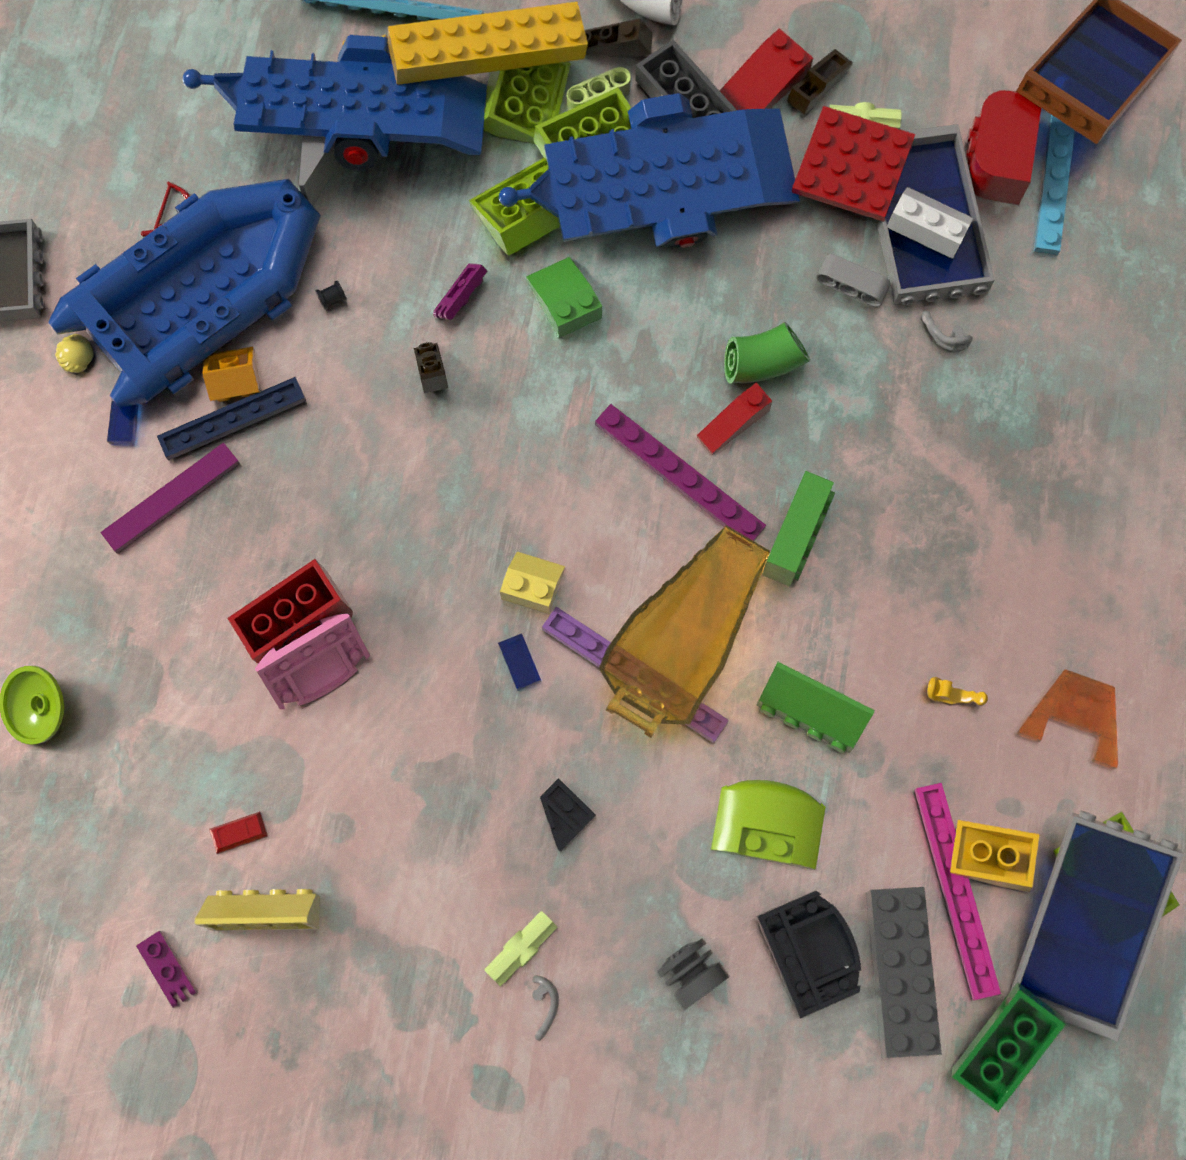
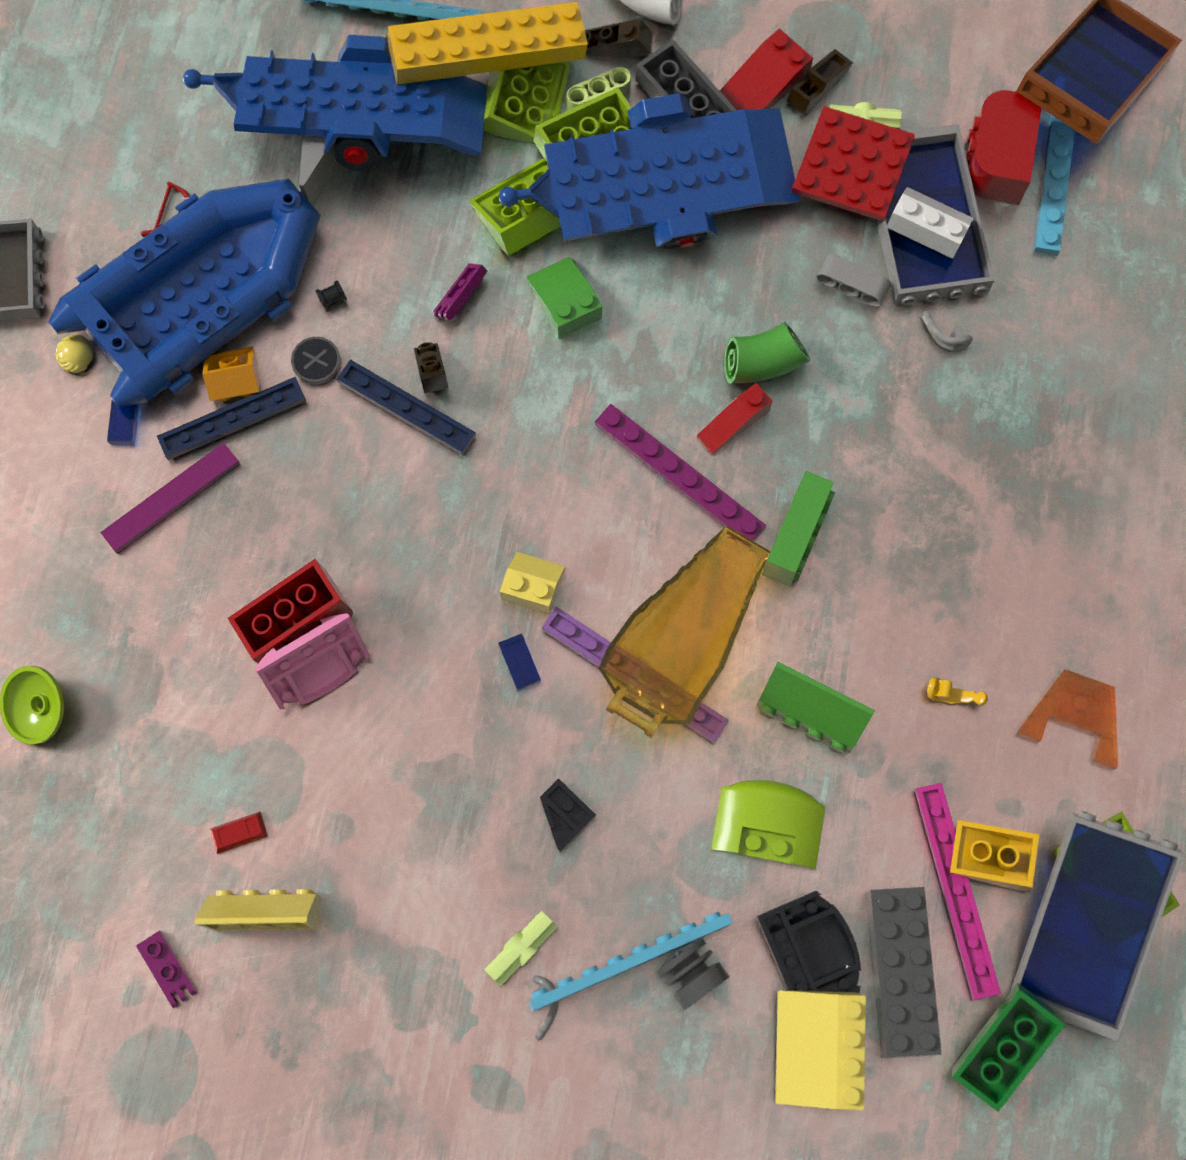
(315, 360): none -> black tile
(406, 407): none -> dark blue plate
(619, 965): none -> medium azure plate
(820, 1049): none -> light yellow slope

